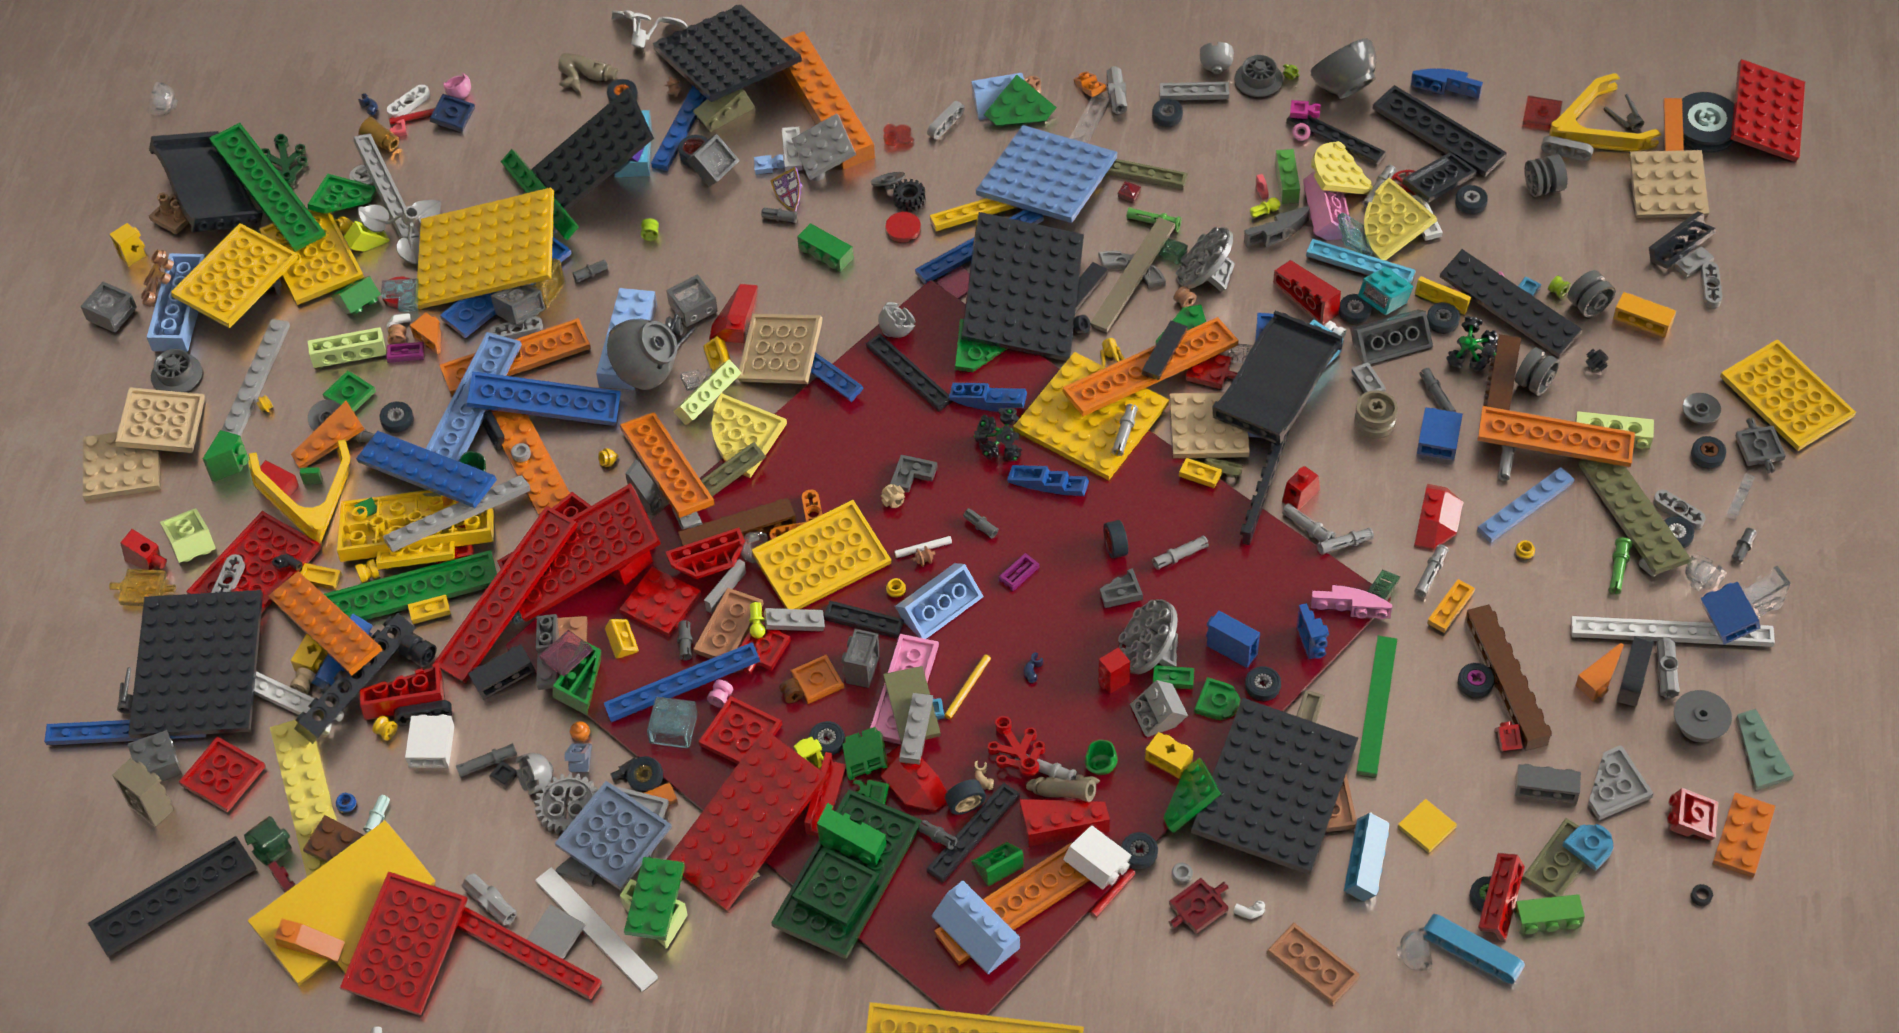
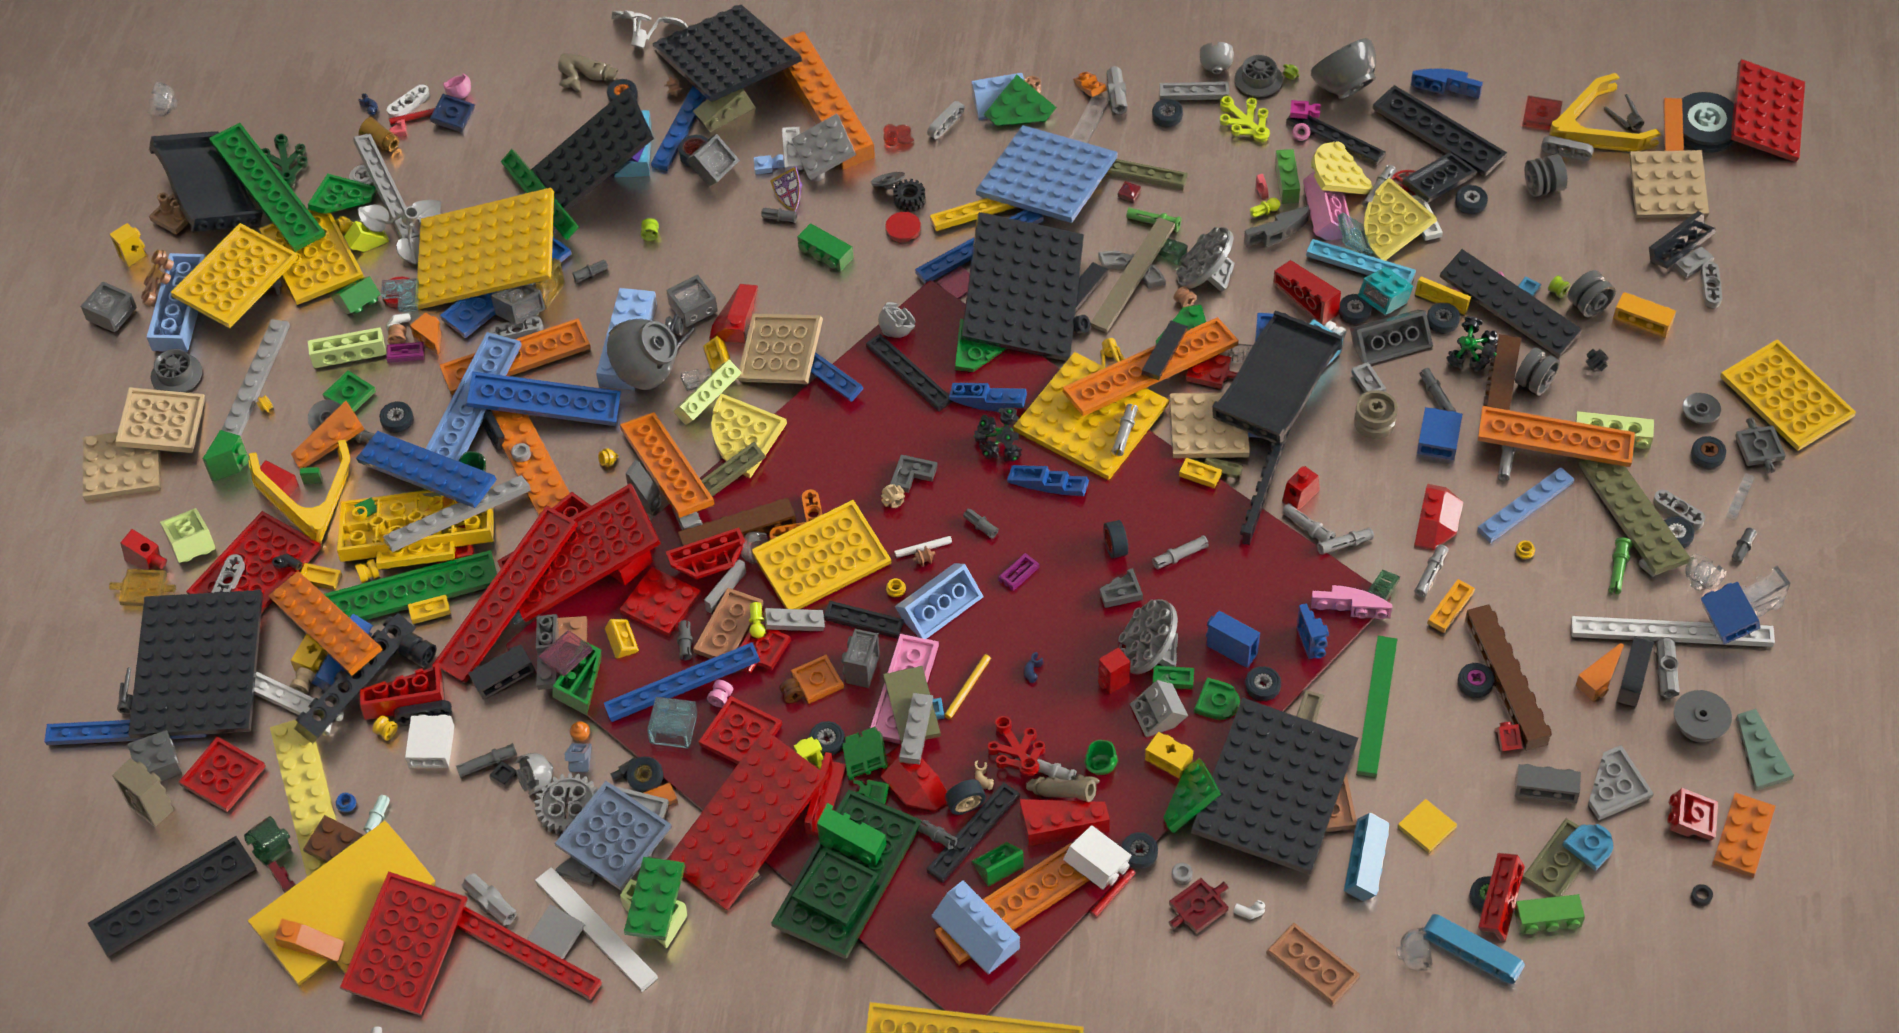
(1258, 131): none -> neon yellow plant

